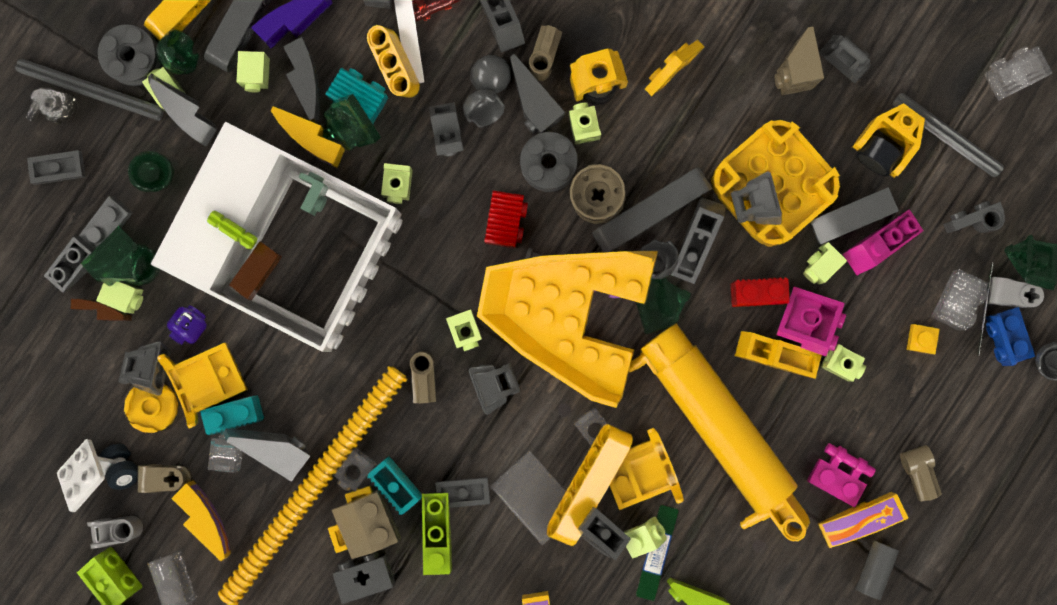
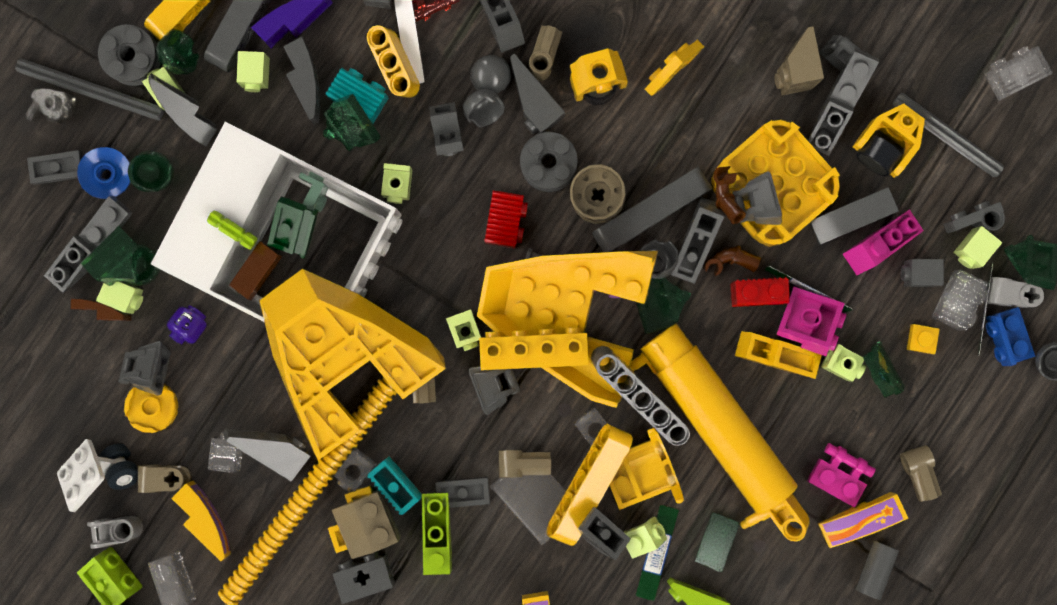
(92, 167): none -> blue dish
(204, 380): yellow piece -> none
(232, 415): teal brick -> none
(292, 227): none -> dark green plate
(310, 137): yellow slope -> none
(325, 335): none -> yellow piece
(516, 464): none -> dark tan piece
(533, 350): none -> yellow brick
(580, 132): yellowish green brick -> none
(648, 404): none -> dark grey beam
(717, 542): none -> clear green slope
(724, 197): none -> reddish brown piece
(733, 255): none -> reddish brown piece
(799, 284): none -> sticker
(824, 264): yellowish green brick -> none
(841, 101): none -> dark grey slope
(883, 371): none -> clear green slope
(923, 273): none -> dark grey brick
(977, 248): none -> yellowish green brick

